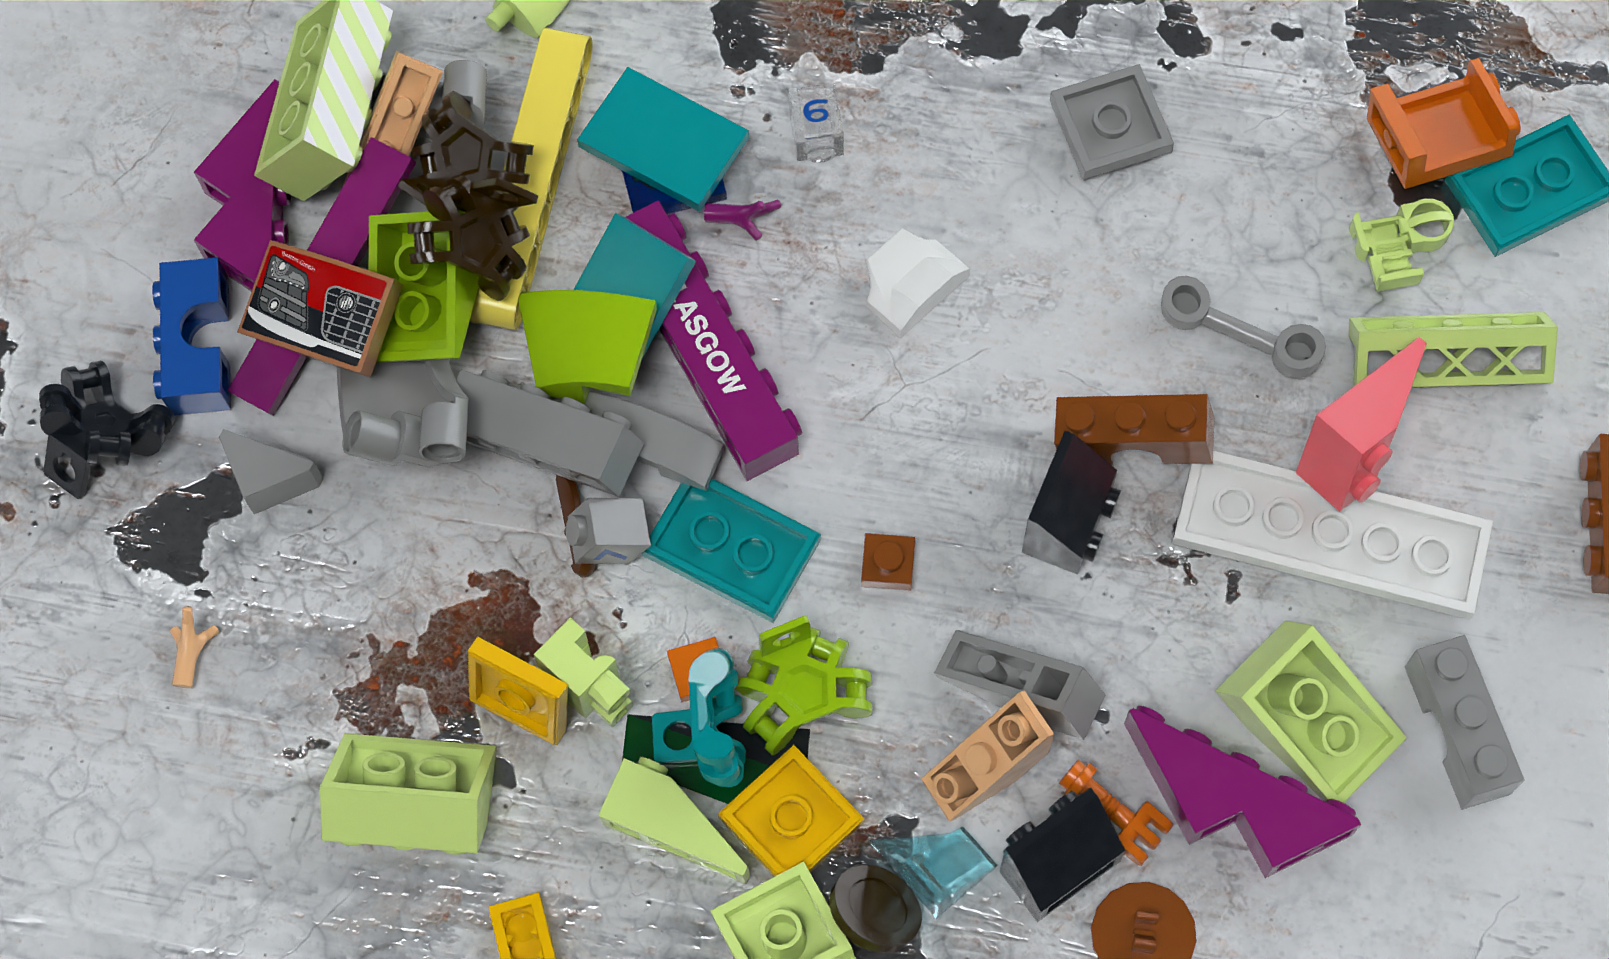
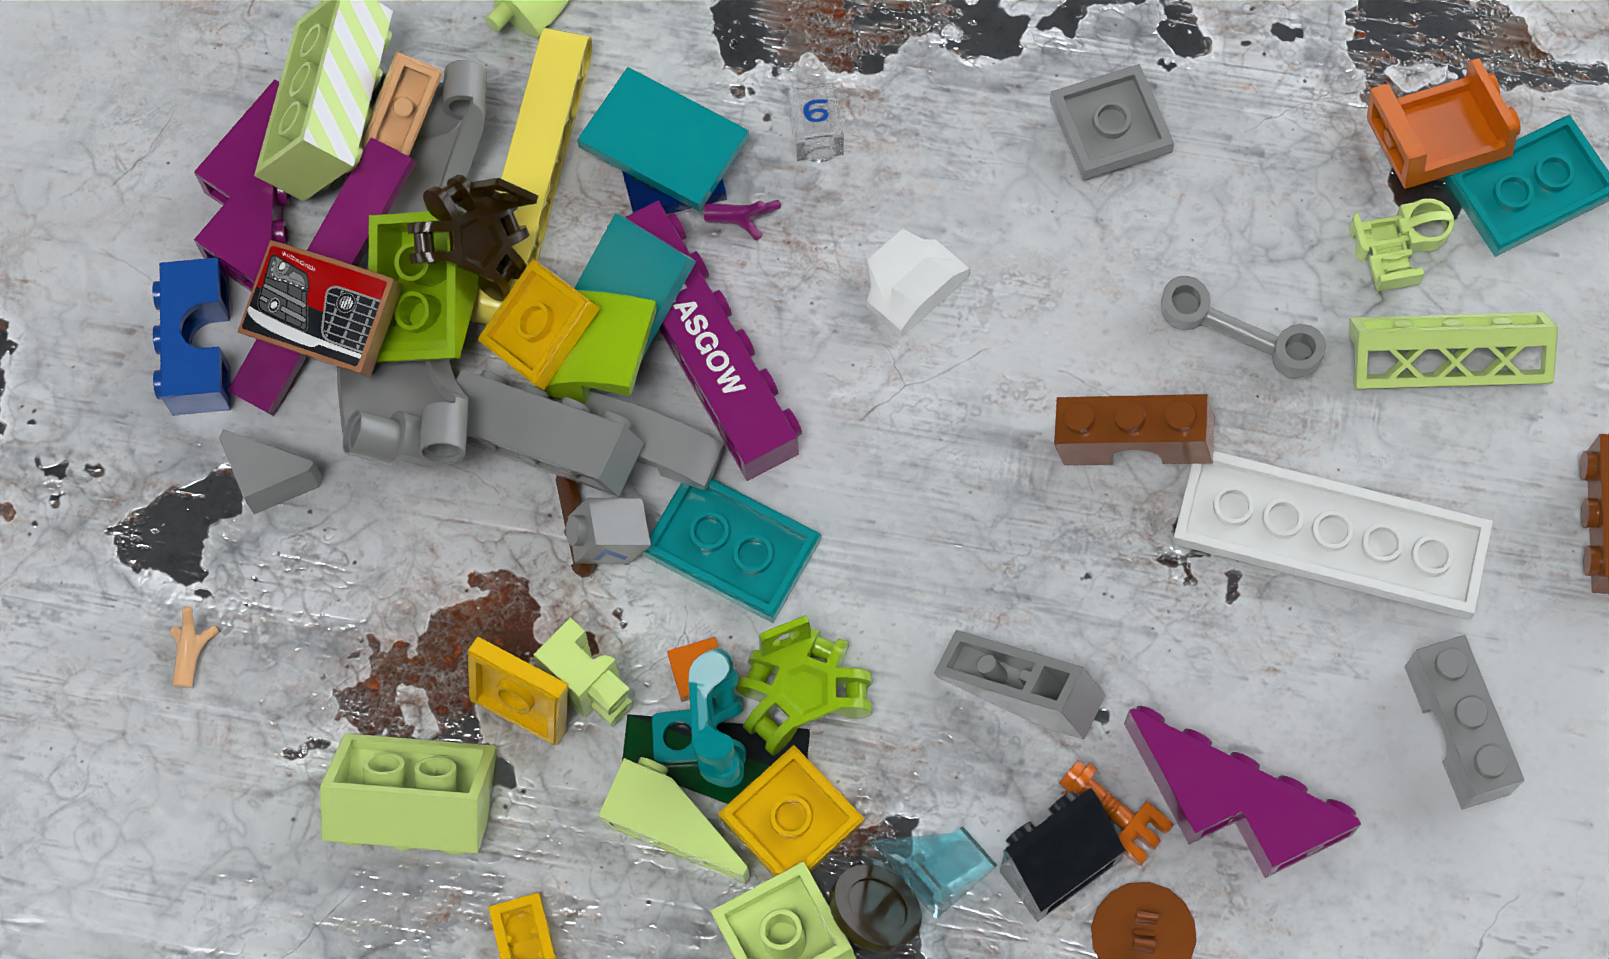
(94, 428): black piece -> none
(462, 151): dark brown piece -> none
(538, 324): none -> yellow tile
(888, 561): dark orange plate -> none
(990, 757): light nougat slope -> none
(1070, 506): black slope -> none
(1311, 711): yellowish green slope -> none
(1356, 430): coral slope -> none

